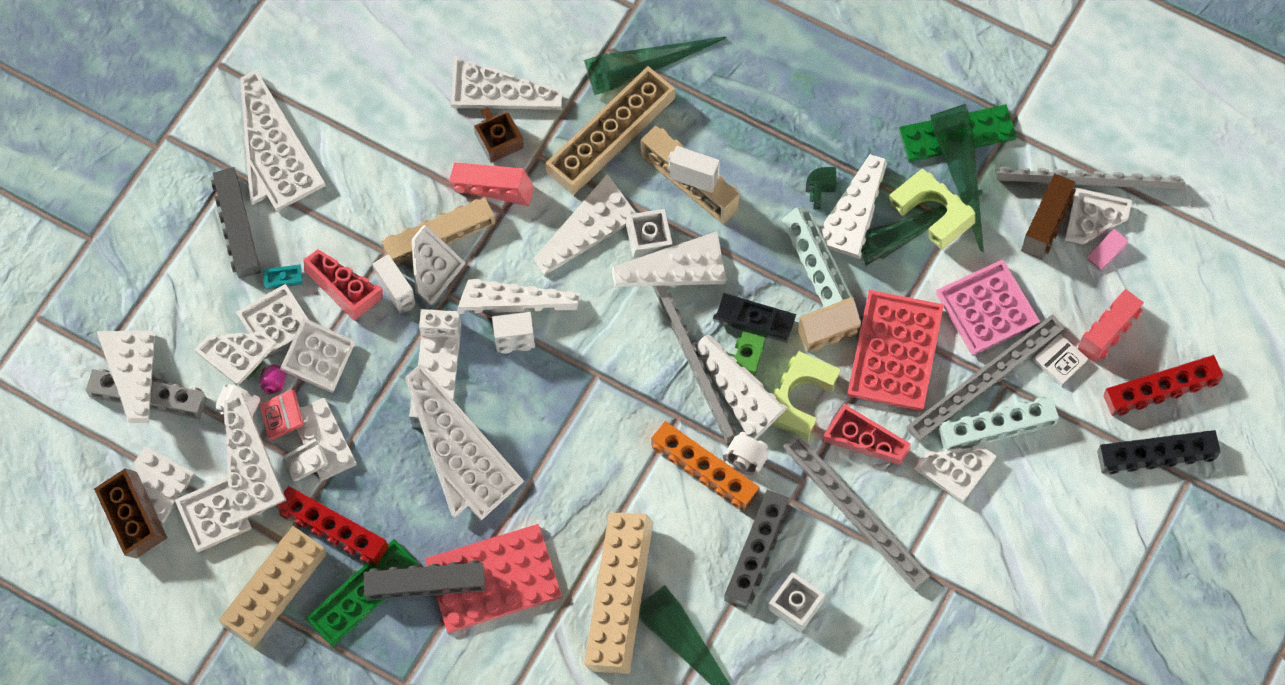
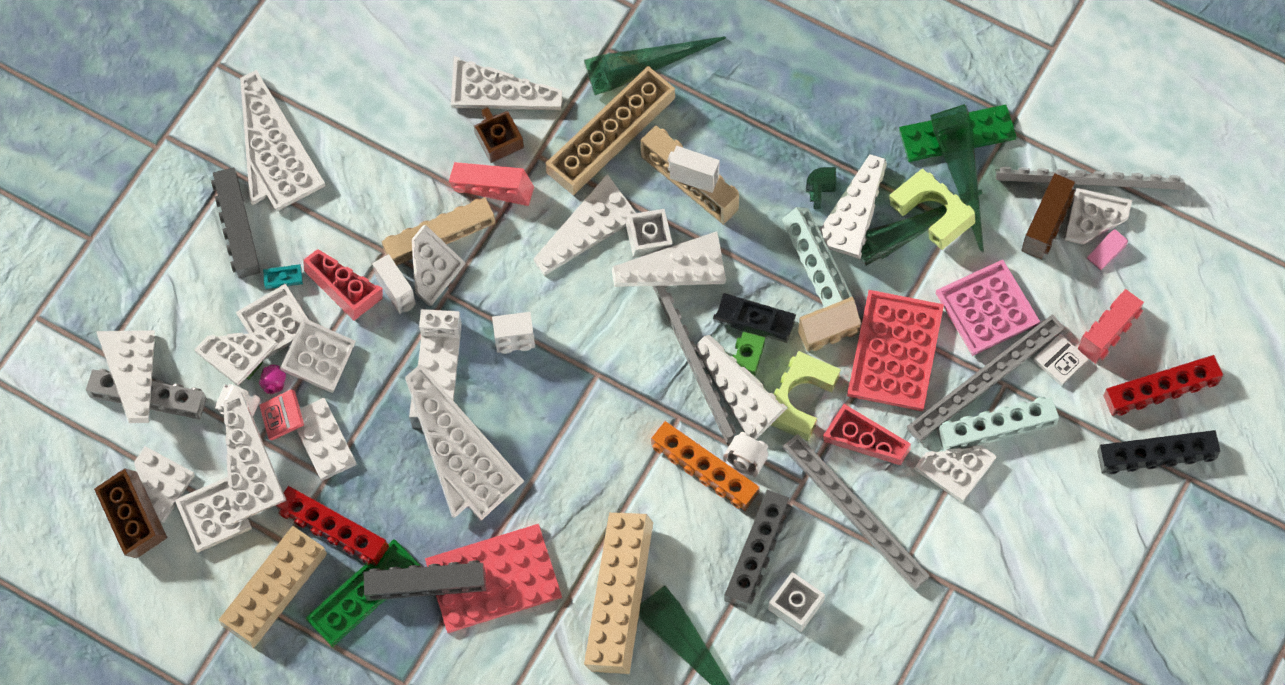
(305, 460): white plate -> none
(513, 298): white wing -> none

